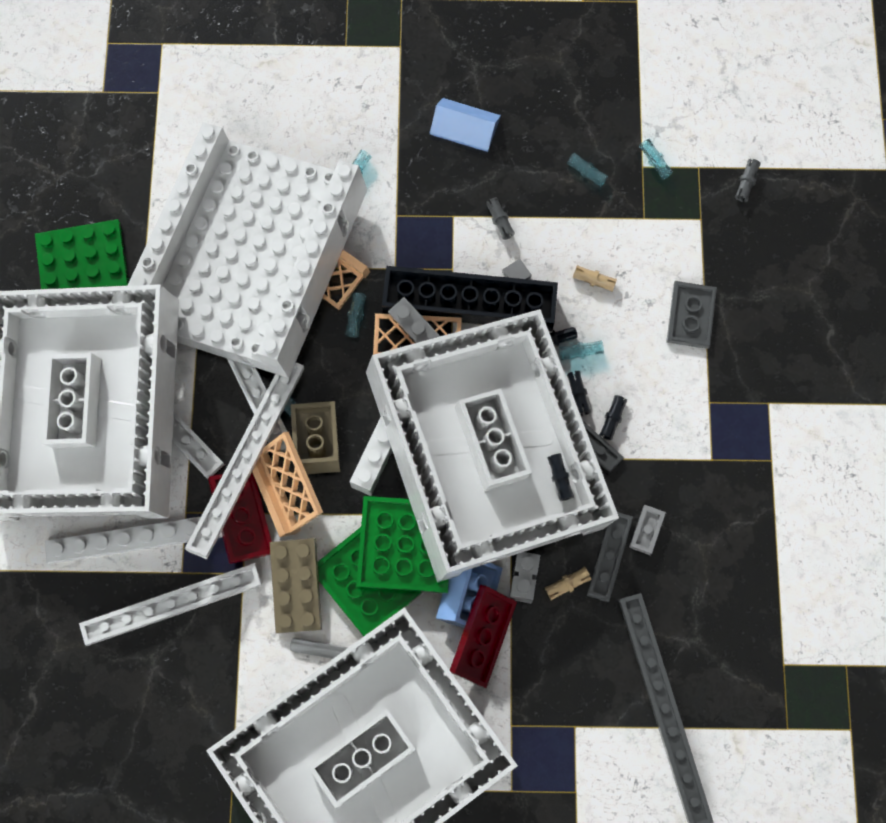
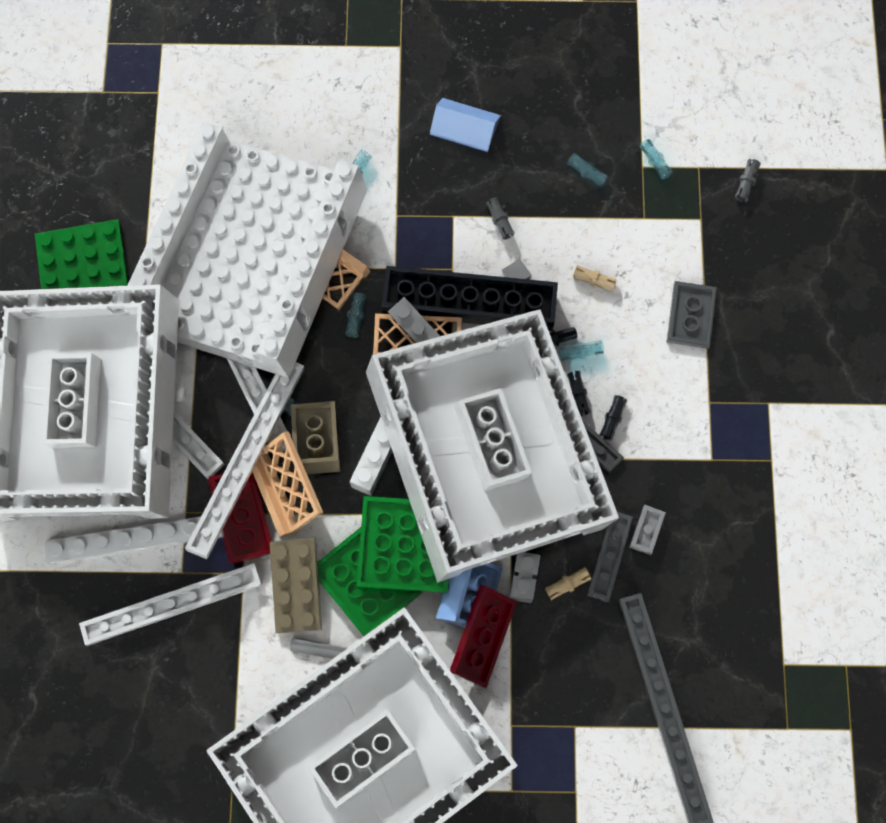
(560, 477): black pin -> none

